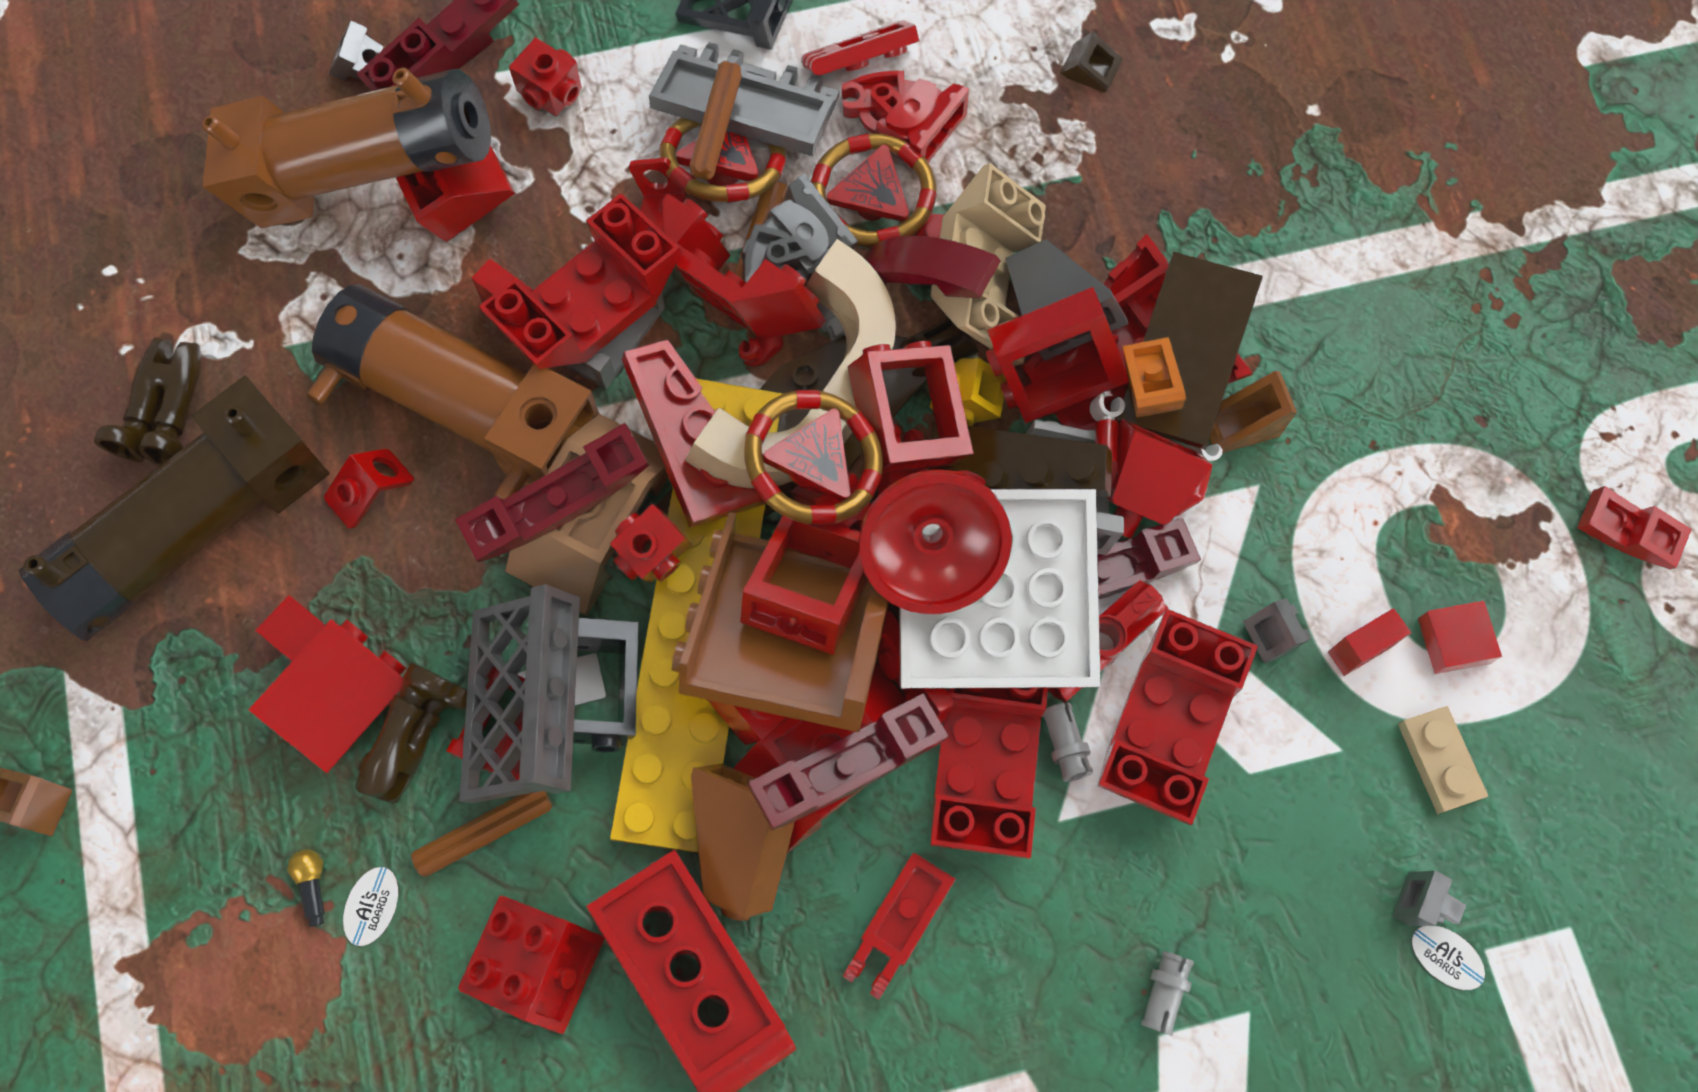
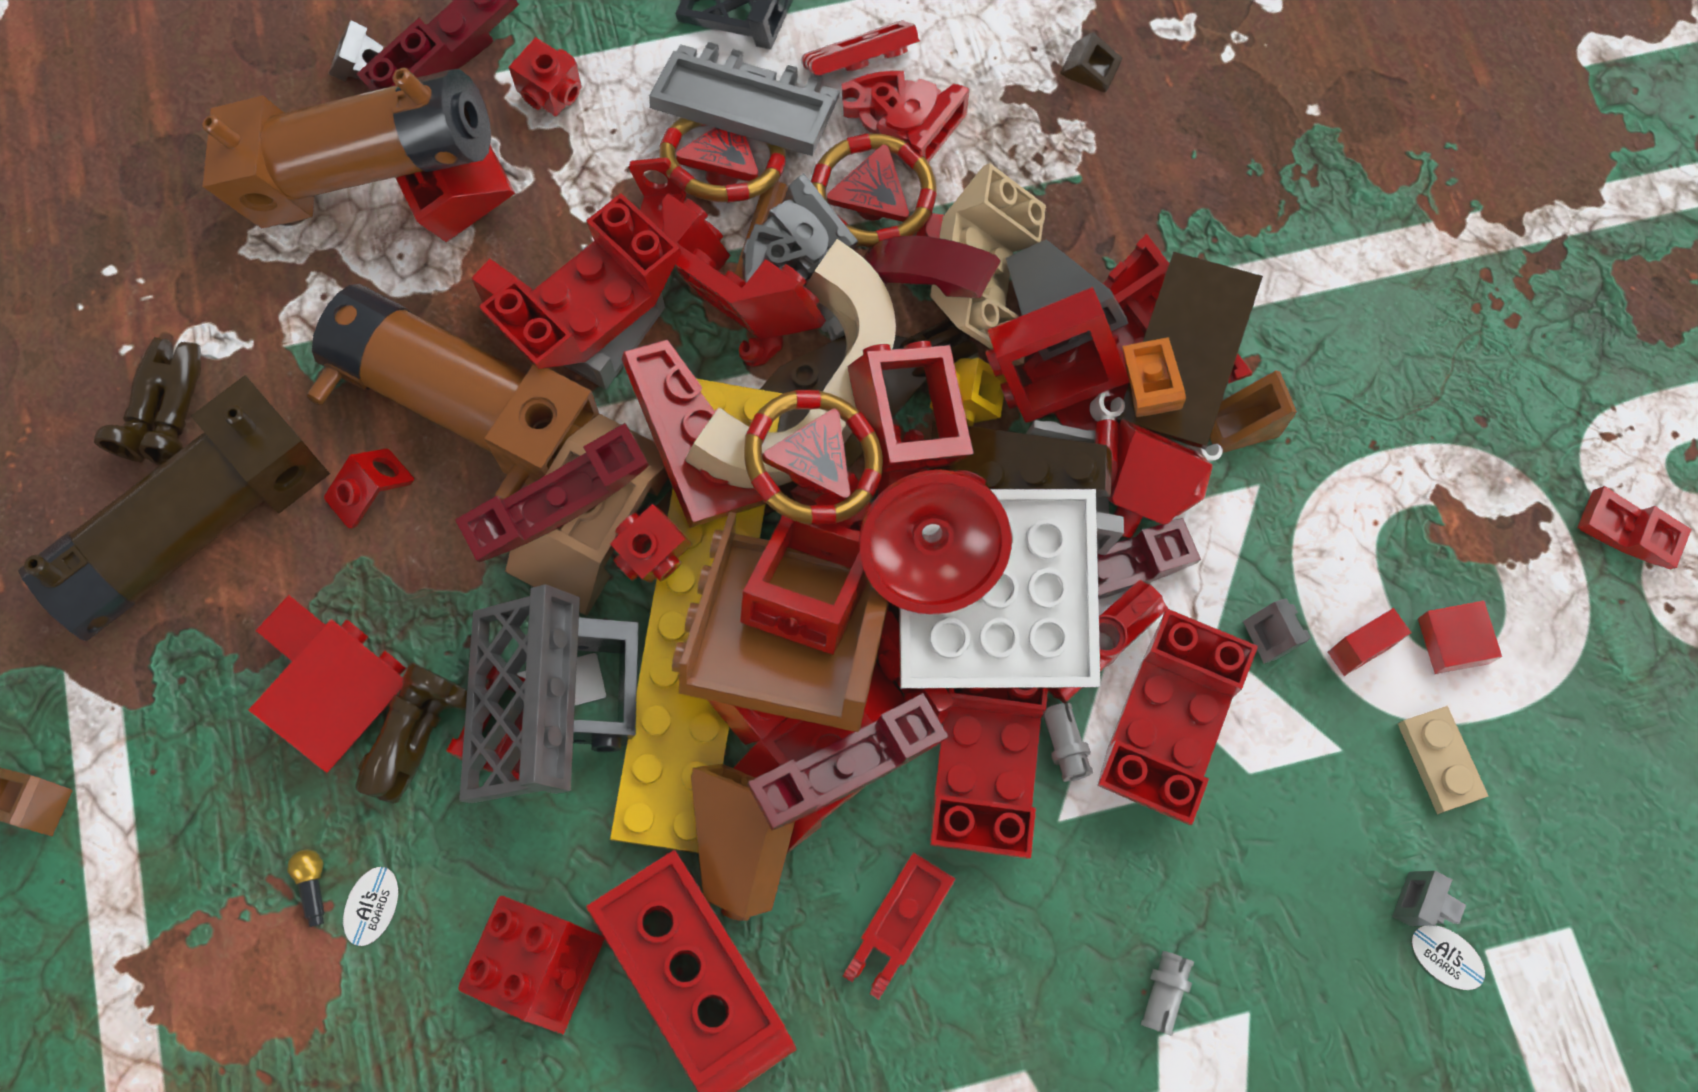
(480, 832): dark orange axle -> none
(715, 120): dark orange axle -> none

